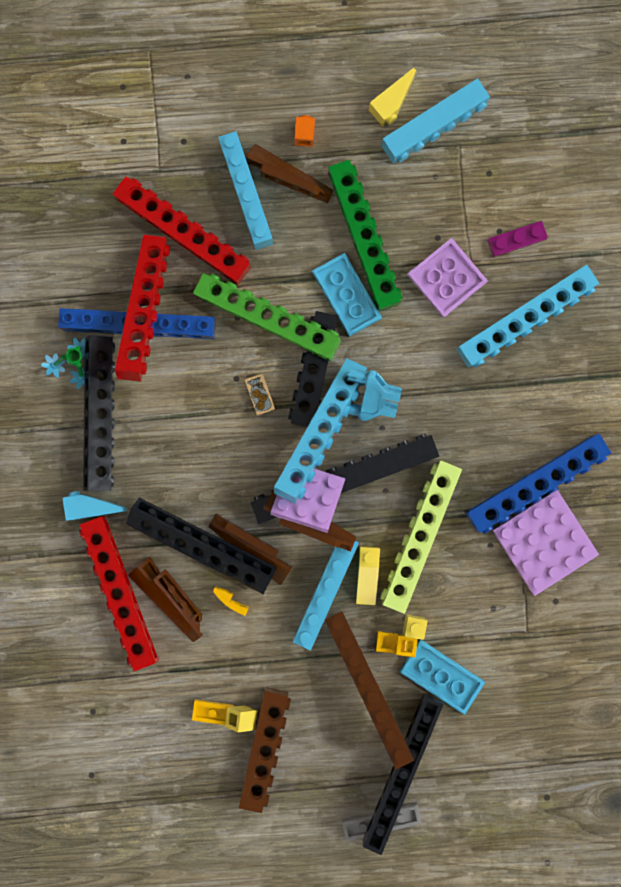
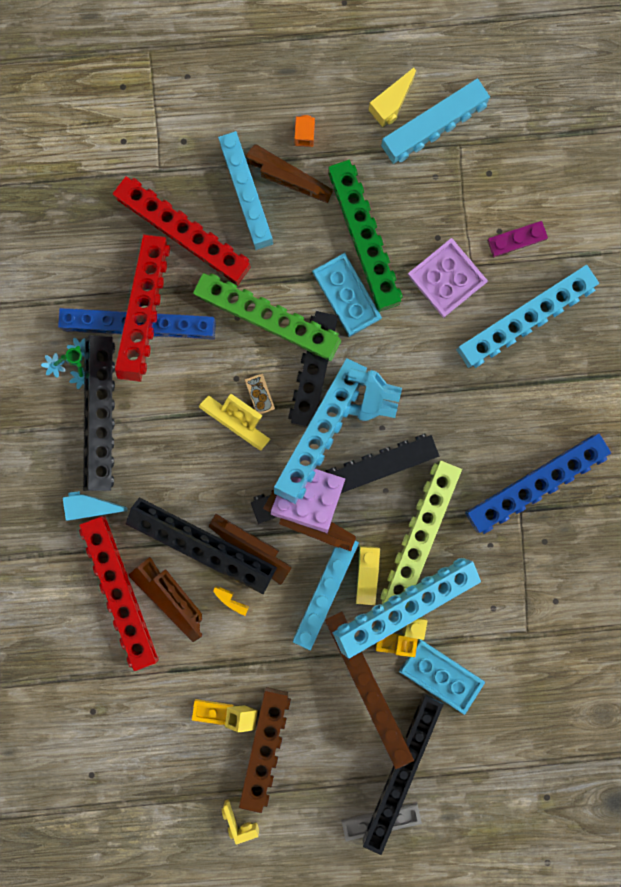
(238, 418): none -> light yellow bracket
(245, 832): none -> light yellow bracket
(466, 578): none -> medium azure brick
(545, 542): lavender plate -> none

